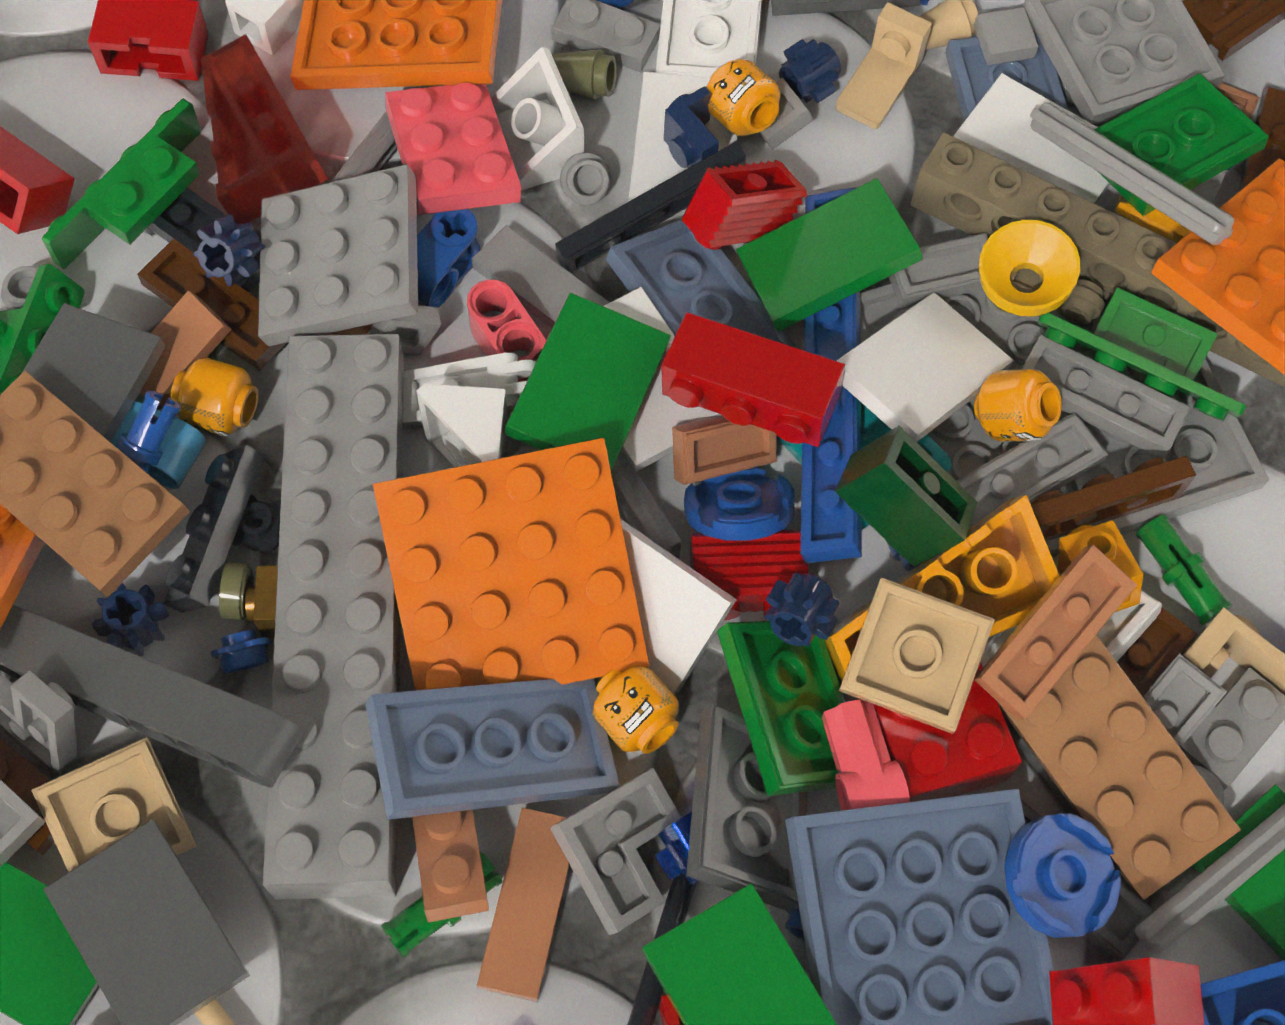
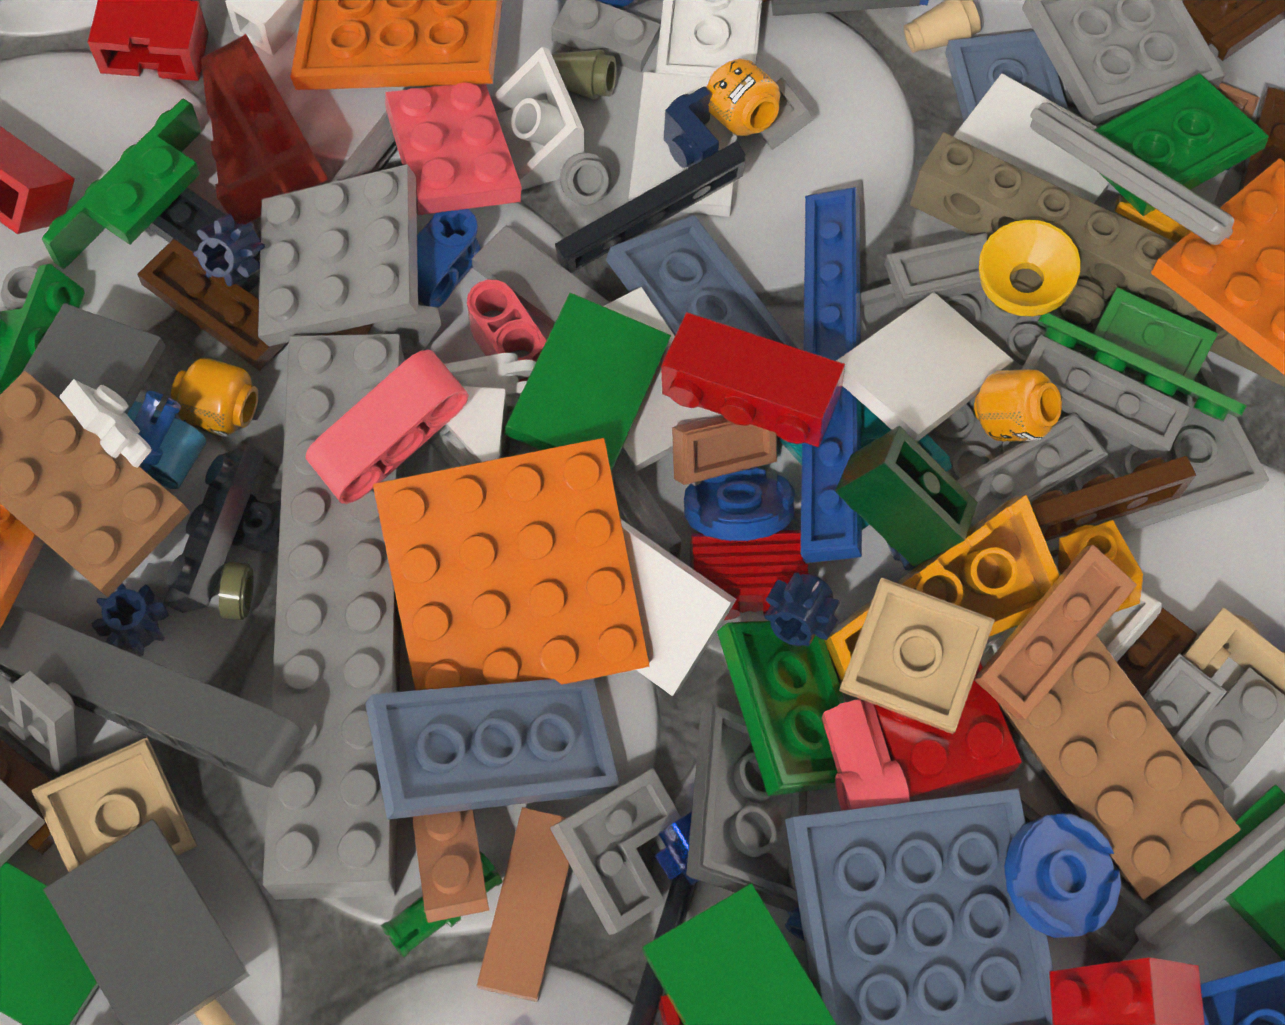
(104, 415): none -> white plate
(189, 334): nougat tile -> none
(242, 651): blue plate -> none
(261, 600): pearl gold plate -> none
(386, 426): none -> coral beam
(636, 709): light orange head -> none
(742, 203): red brick -> none
(811, 70): dark blue gear -> none
(829, 254): green tile -> none
(887, 67): tan bracket -> none
(1005, 36): light grey tile -> none
(1183, 569): green pin -> none

